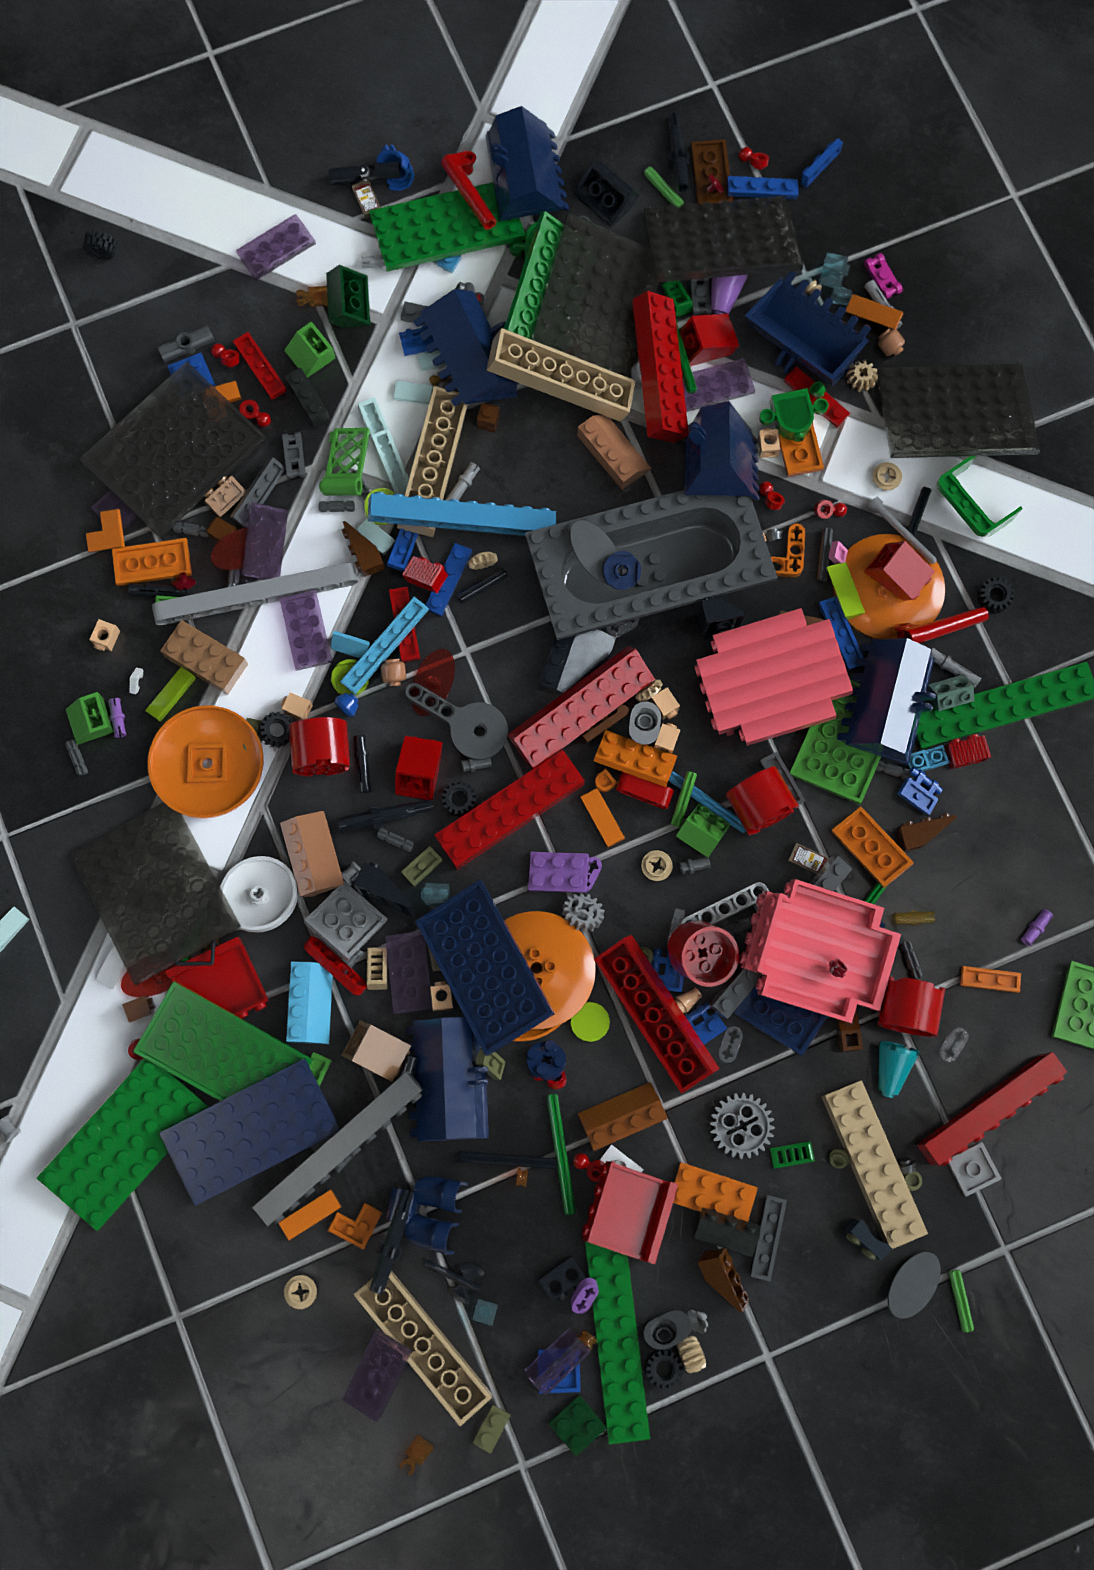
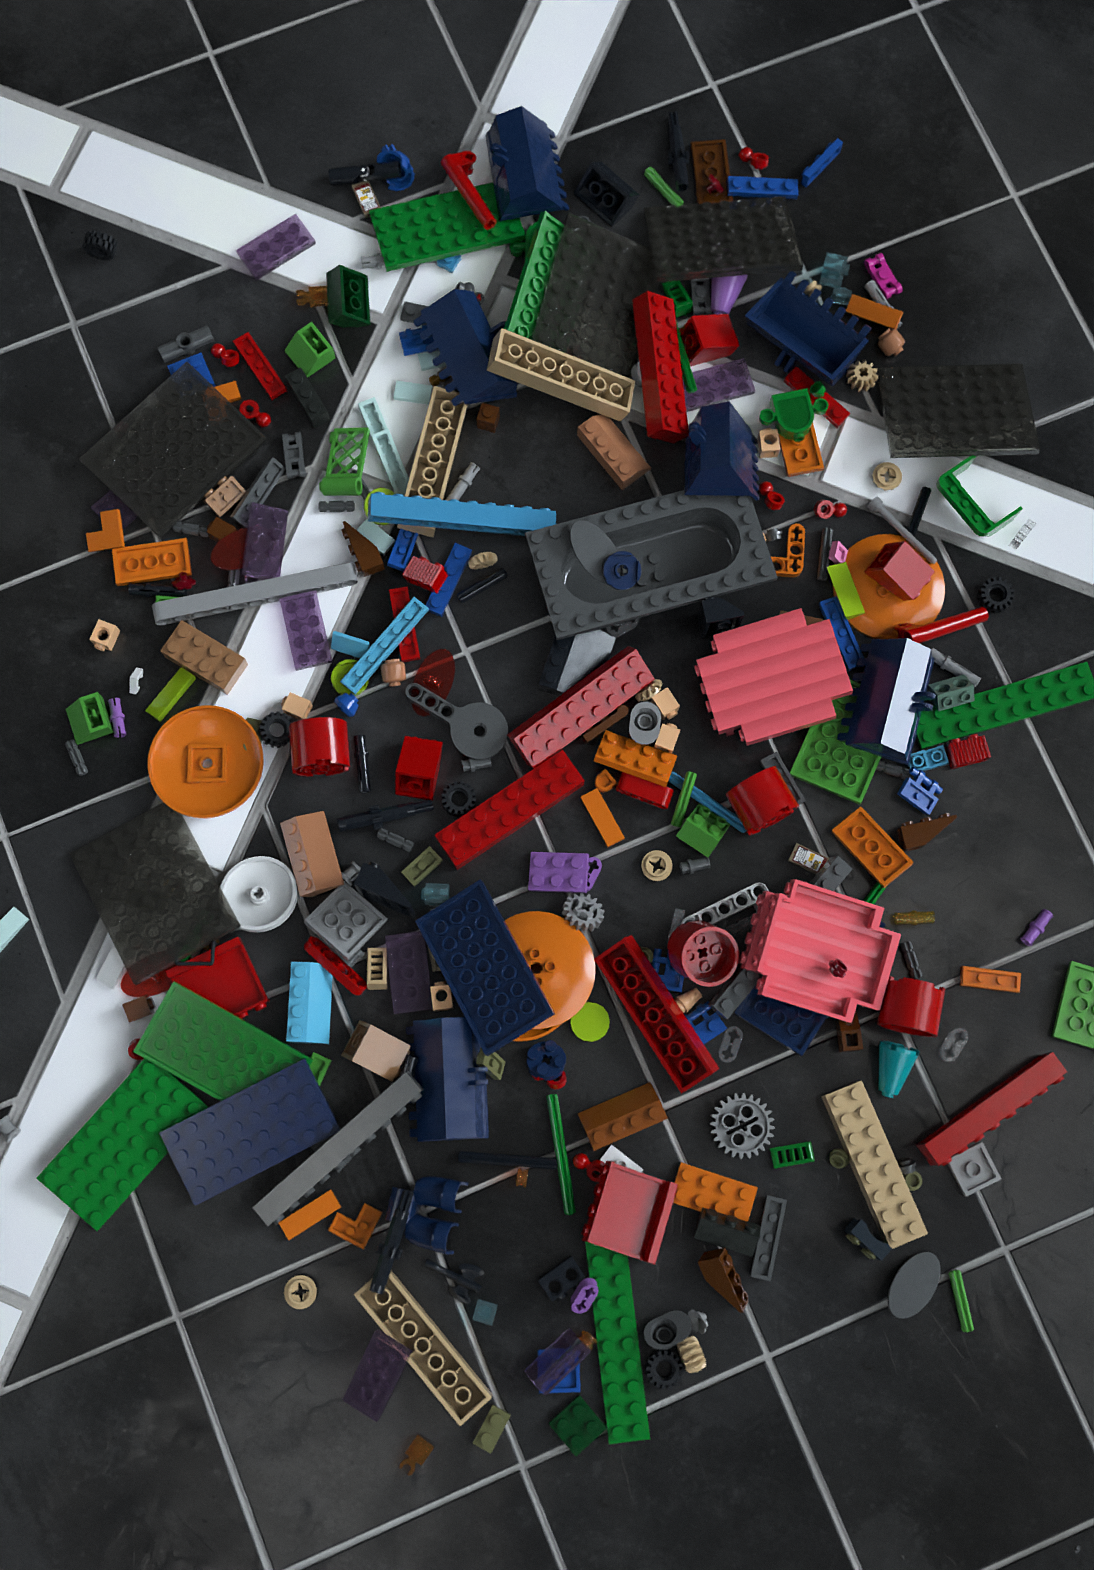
(1022, 534): none -> clear beam

